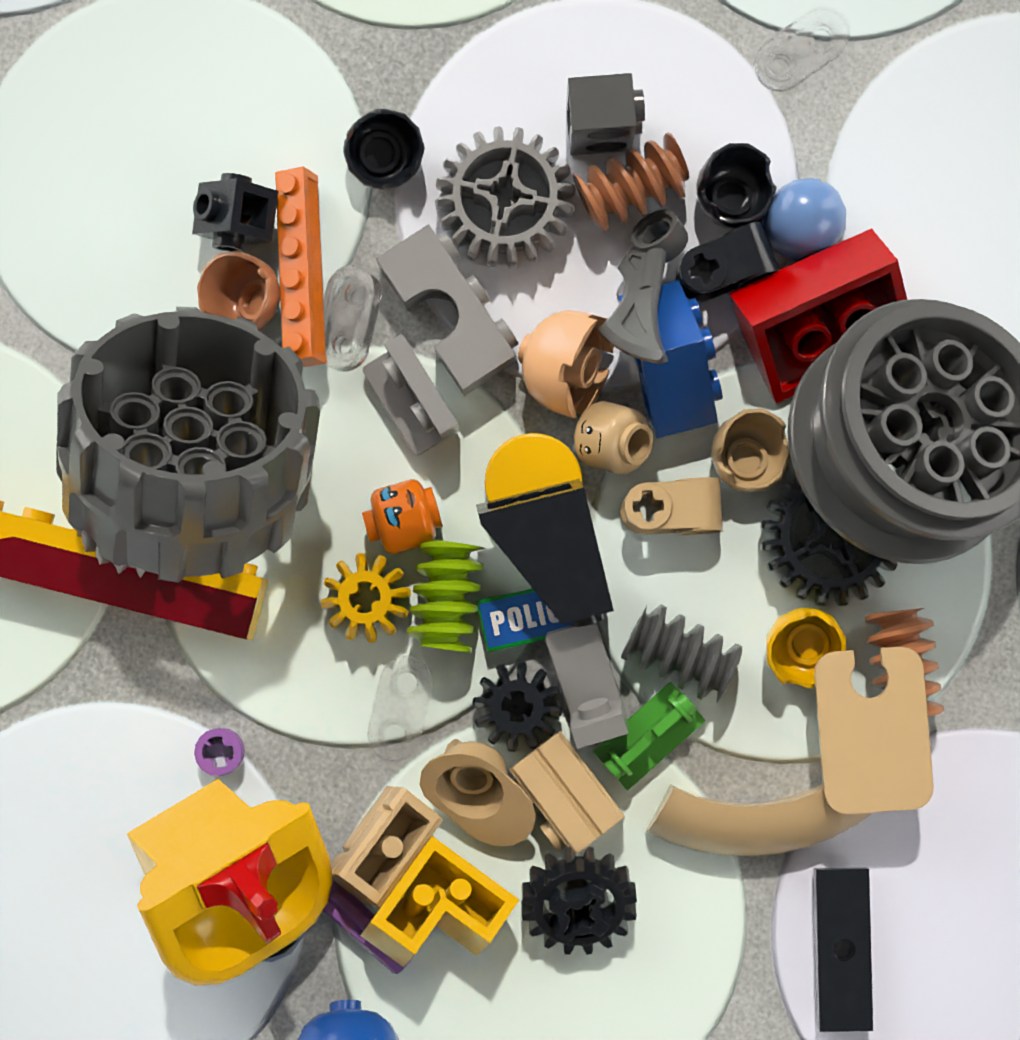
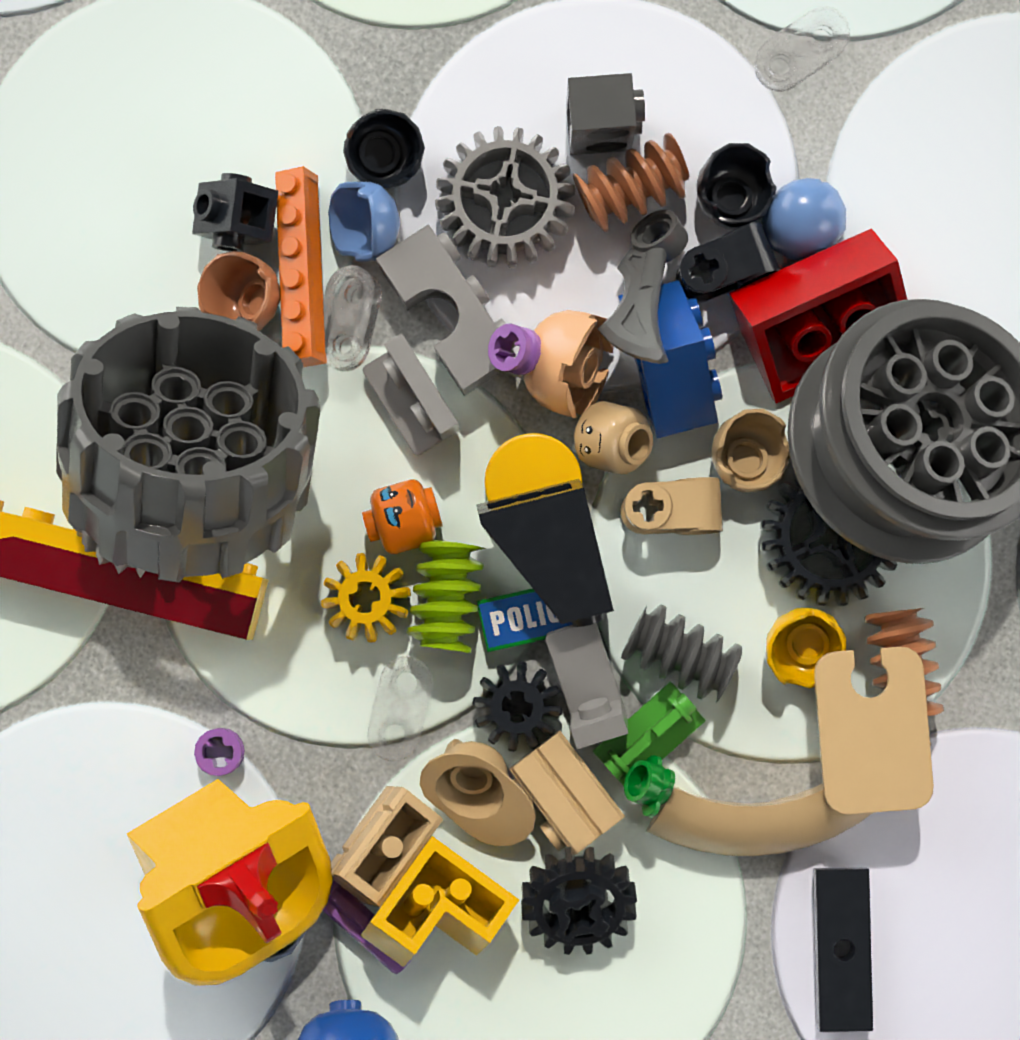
(363, 220): none -> medium blue hair
(500, 349): none -> medium lavender bush
(649, 784): none -> green plate

